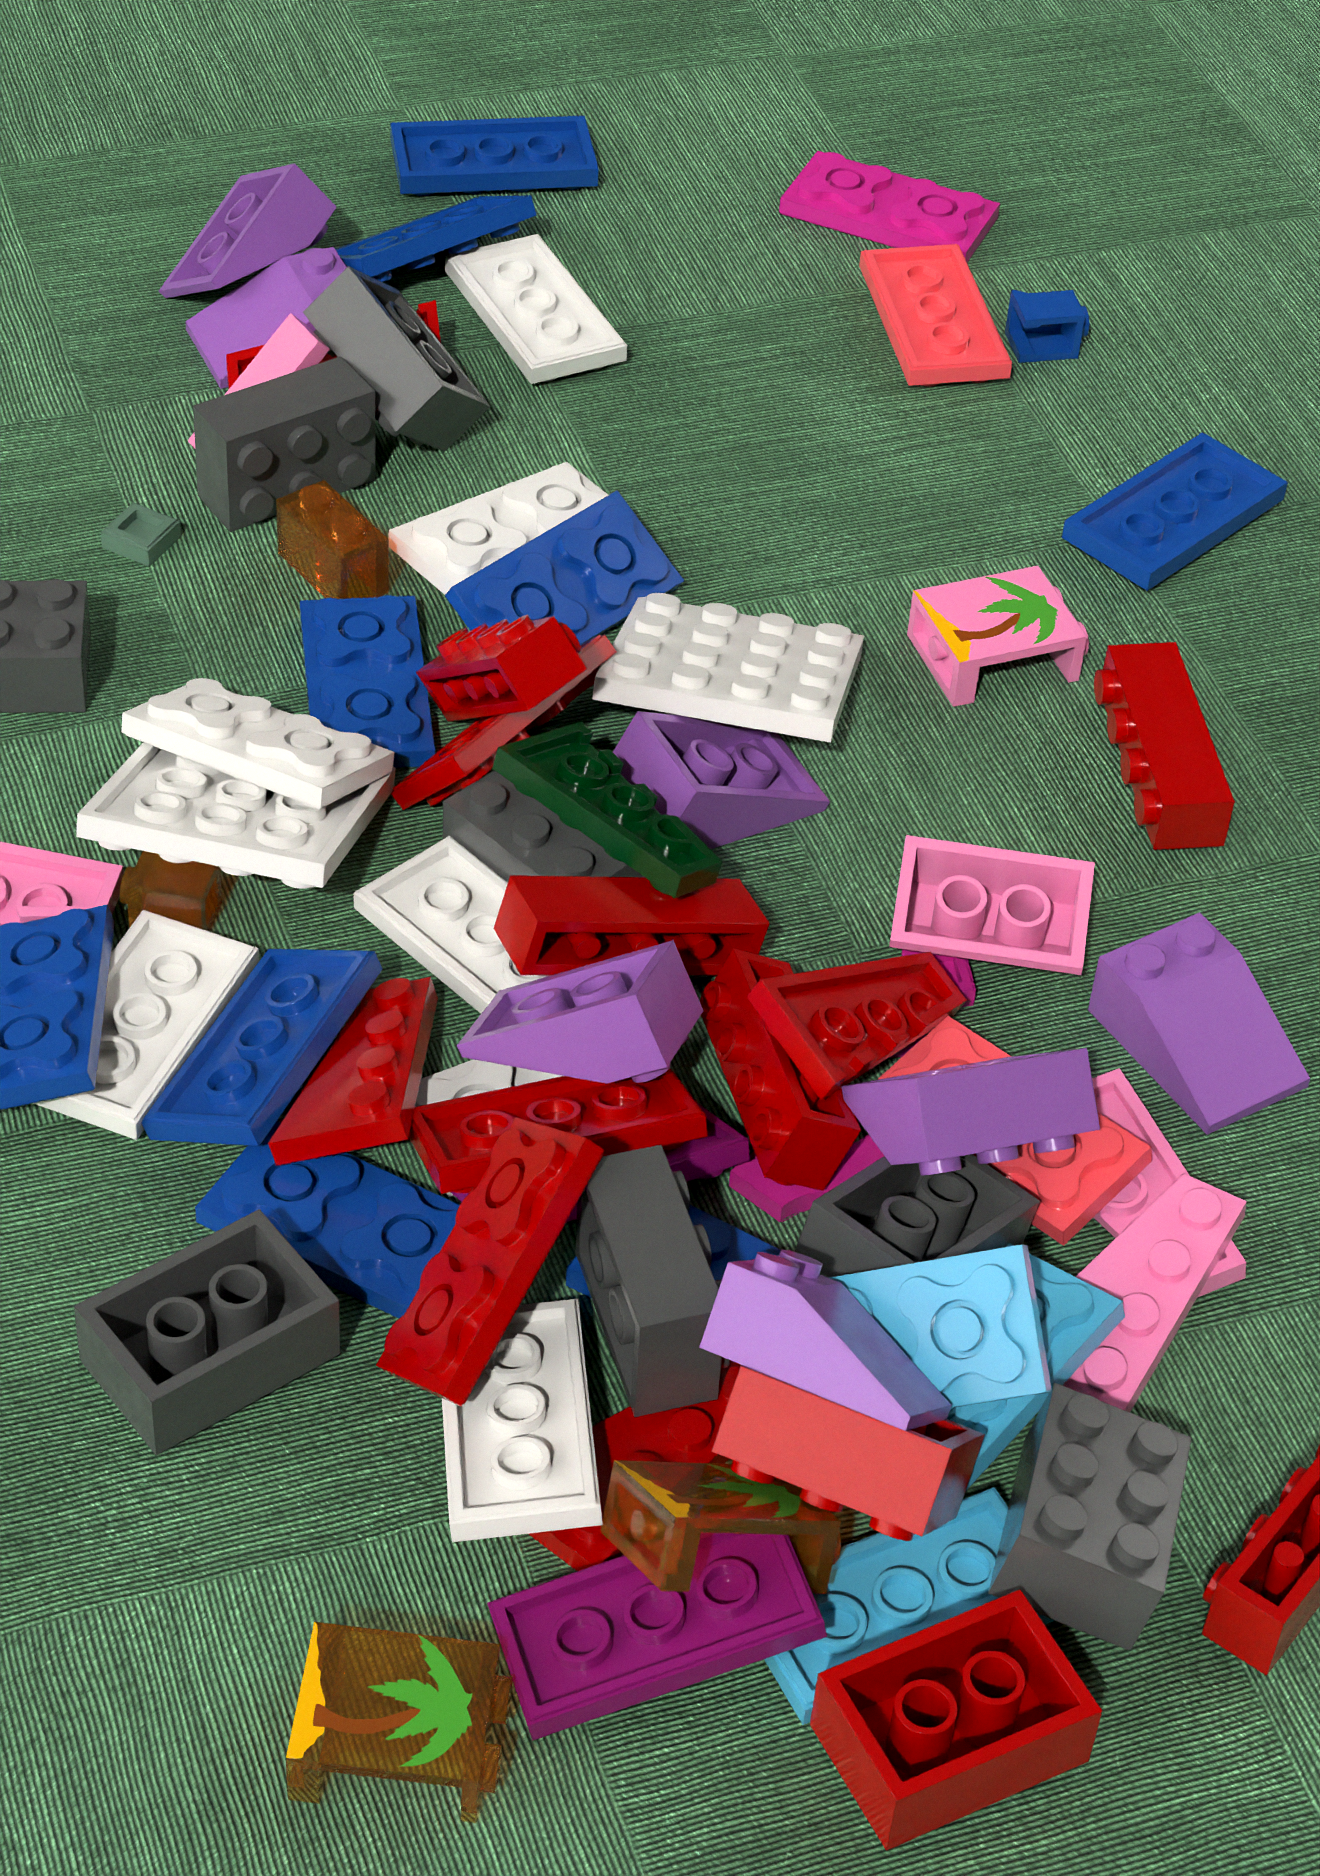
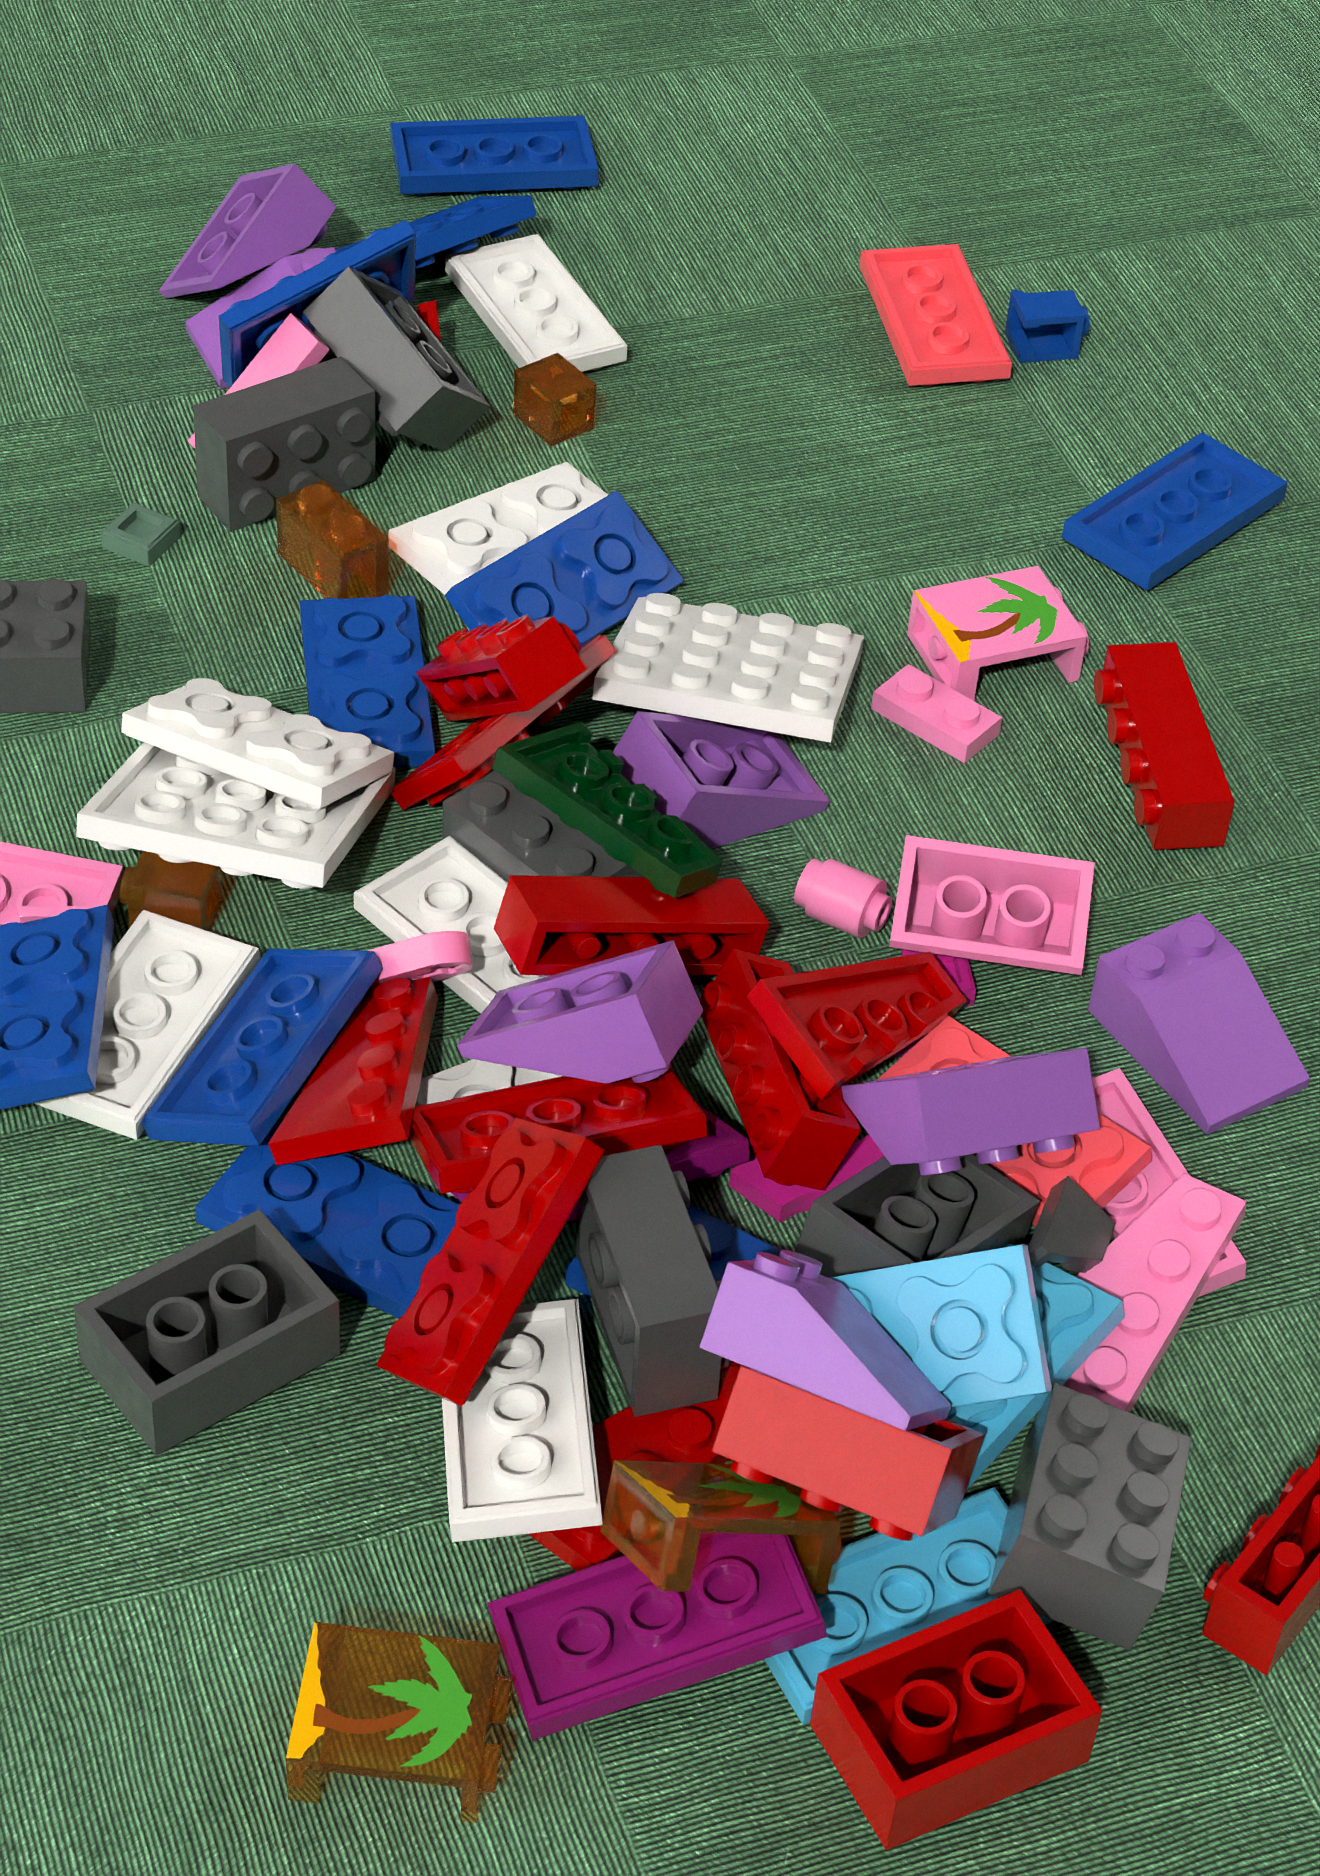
(250, 323): none -> blue piece
(428, 955): none -> bright pink beam
(554, 399): none -> clear orange brick
(843, 897): none -> bright pink brick
(886, 205): dark pink piece -> none
(936, 713): none -> bright pink plate
(1070, 1230): none -> dark grey tile

